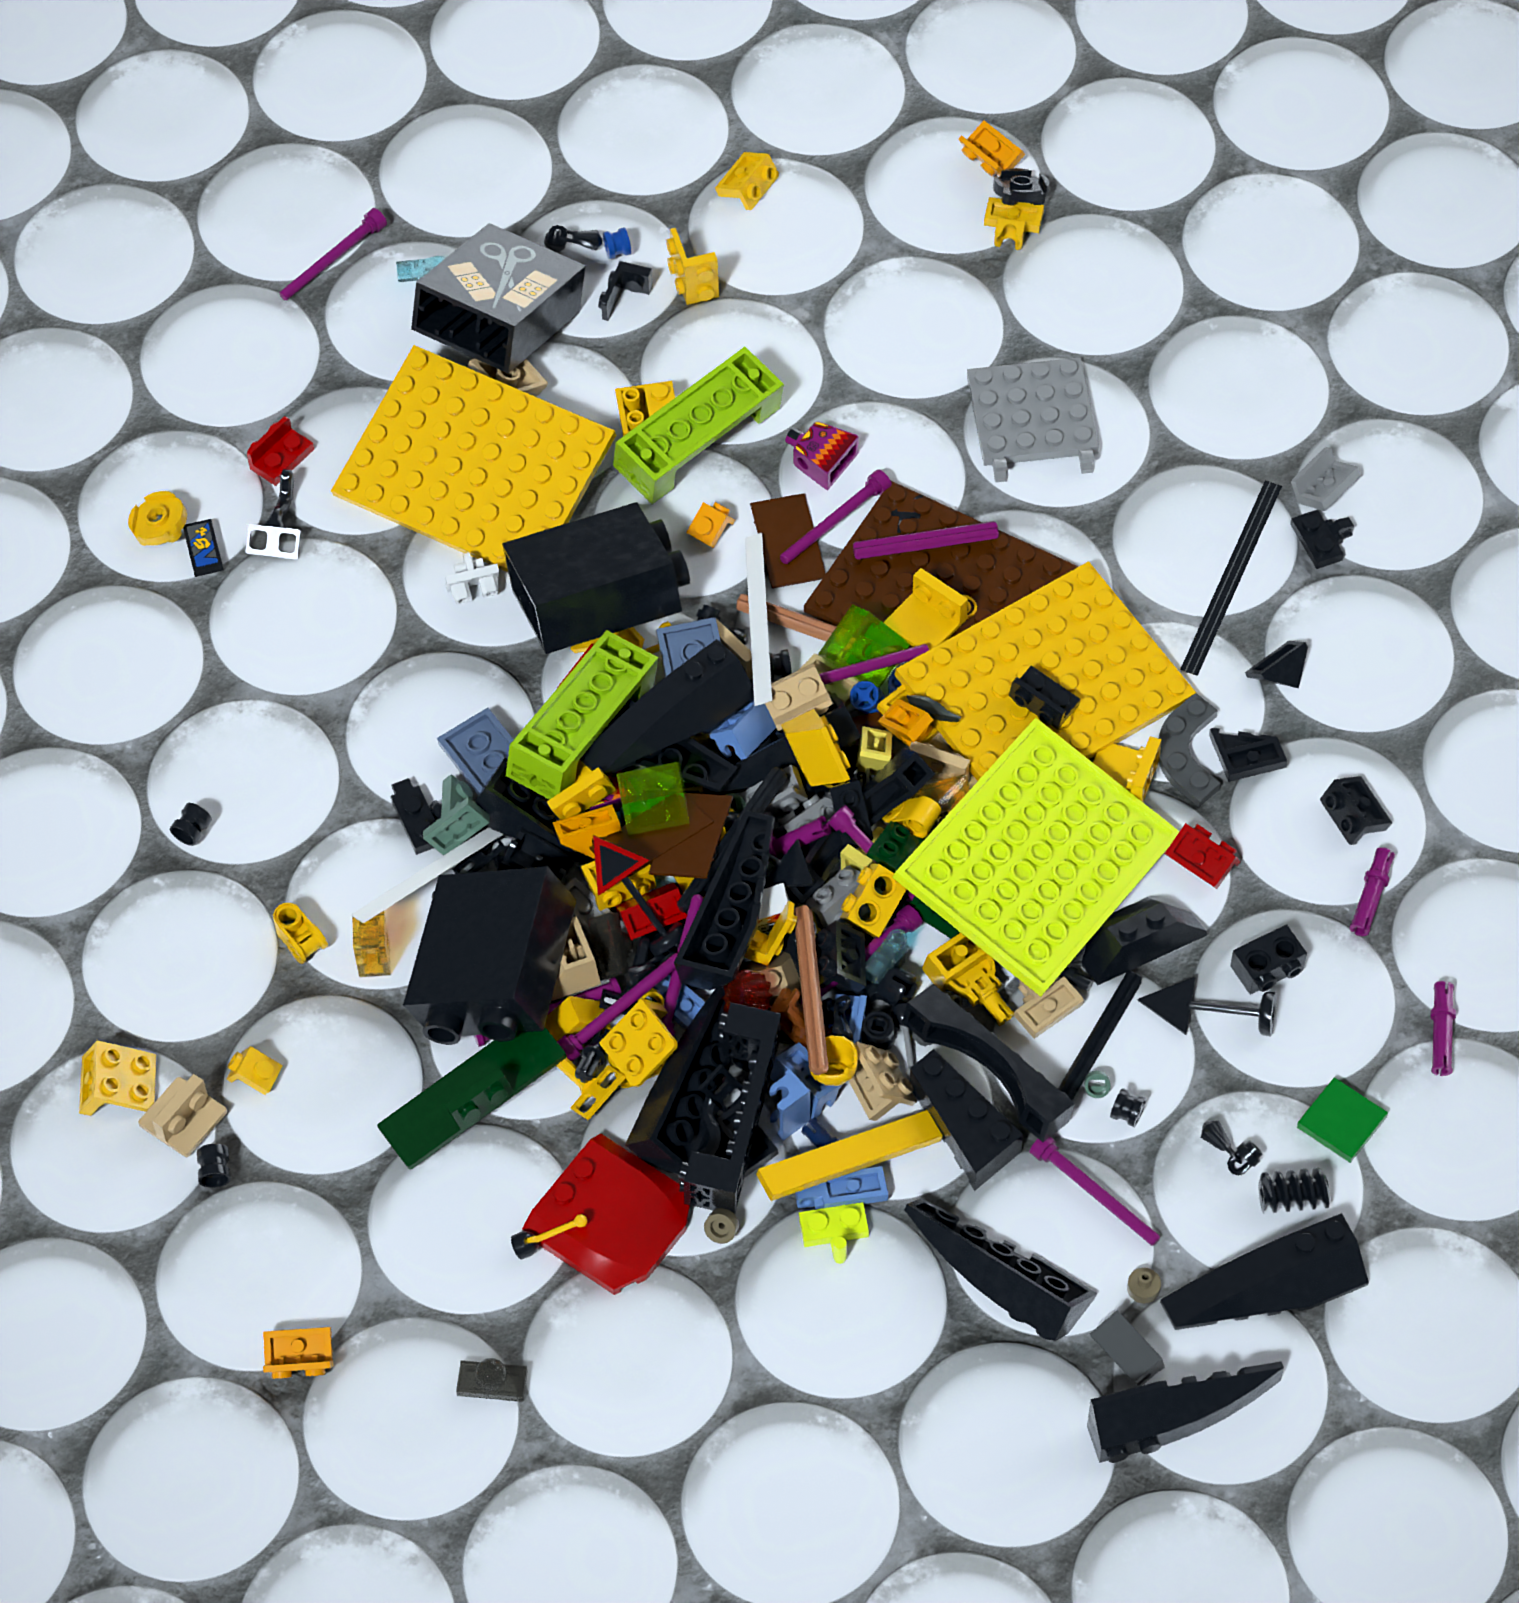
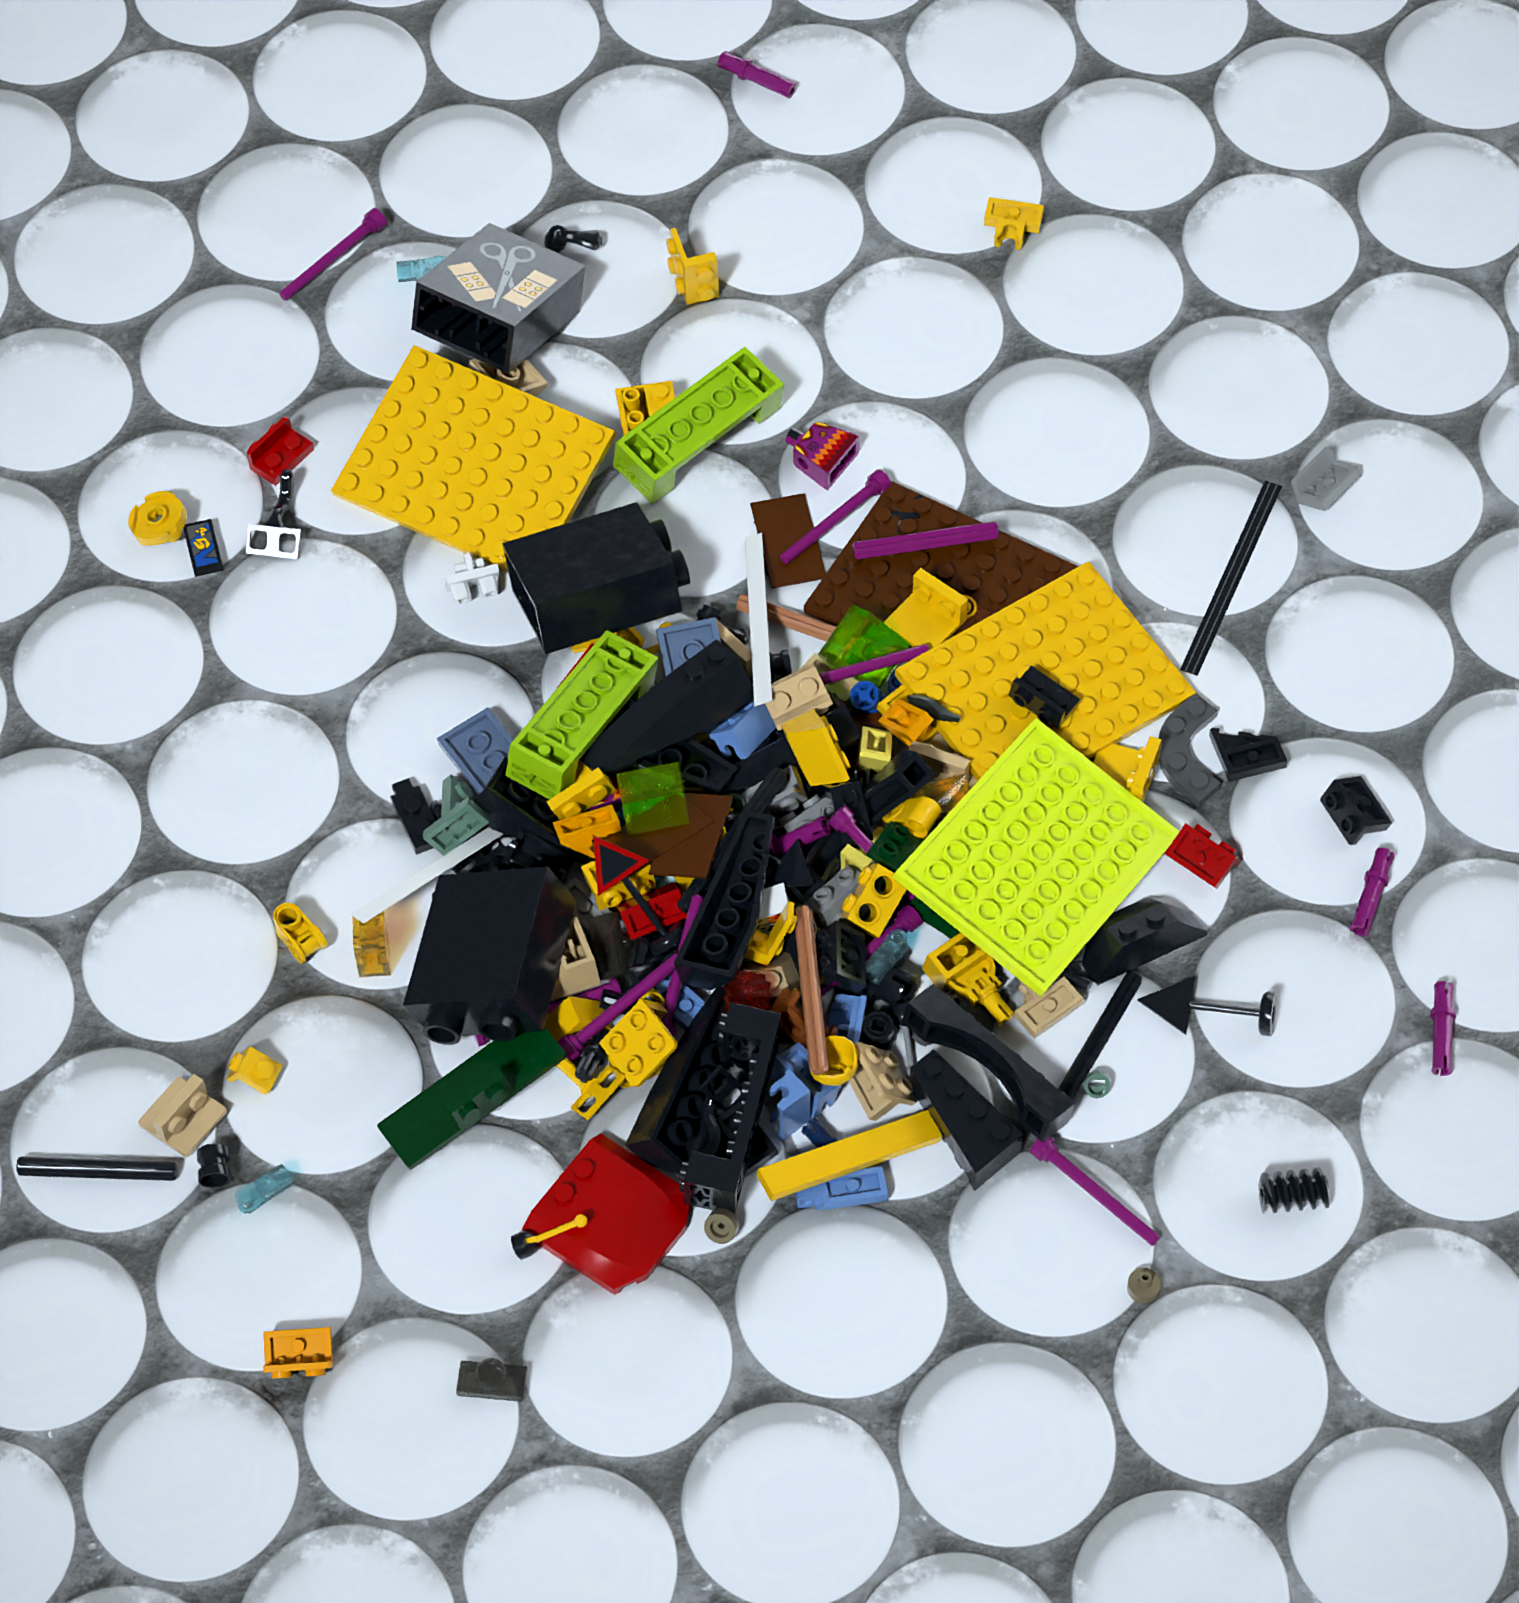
(97, 1168): none -> black axle
(116, 1077): yellow bracket -> none
(190, 824): black wheel -> none
(263, 1189): none -> clear light blue bar
(616, 243): blue wheel -> none
(628, 277): black bracket -> none
(710, 523): light orange bracket -> none
(747, 70): none -> magenta pin
(748, 179): yellow bracket -> none
(832, 1014): black piece -> none
(834, 1226): neon yellow plate -> none
(991, 149): light orange bracket -> none
(1019, 186): black plate -> none
(1024, 1287): black wedge -> none
(1032, 413): light grey plate -> none
(1128, 1107): black wheel -> none
(1128, 1349): dark grey hinge -> none
(1161, 1414): black wedge -> none
(1215, 1135): black piece -> none
(1264, 954): black brick -> none
(1277, 1277): black wedge -> none
(1282, 666): black slope -> none
(1322, 537): black hinge -> none
(1342, 1120): green tile -> none

